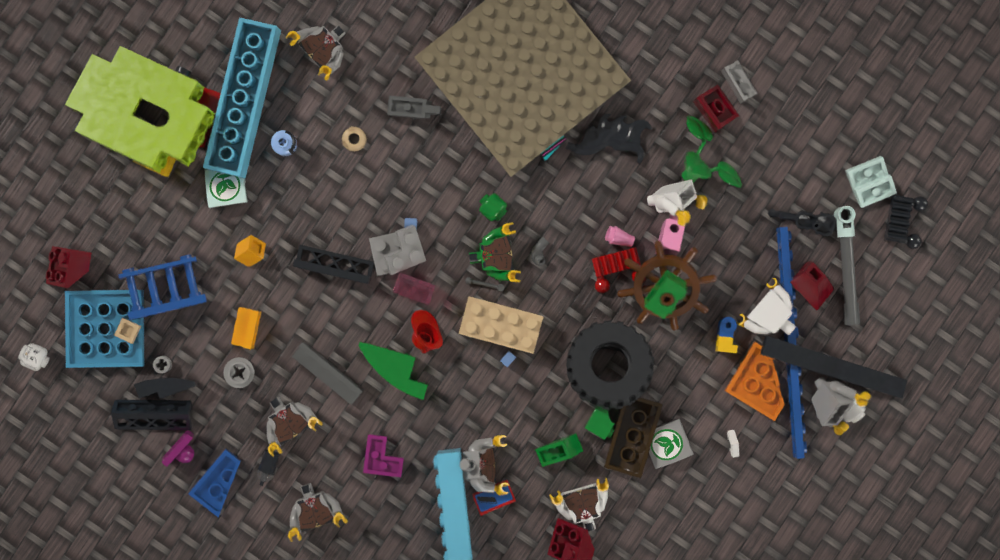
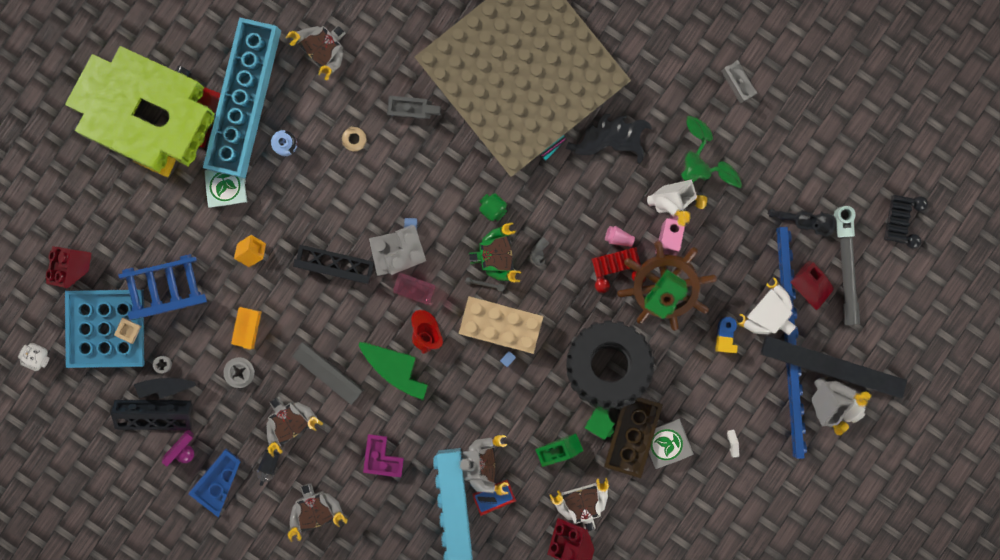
(715, 108): dark red slope -> none
(757, 383): orange plate -> none
(871, 181): light aqua slope -> none

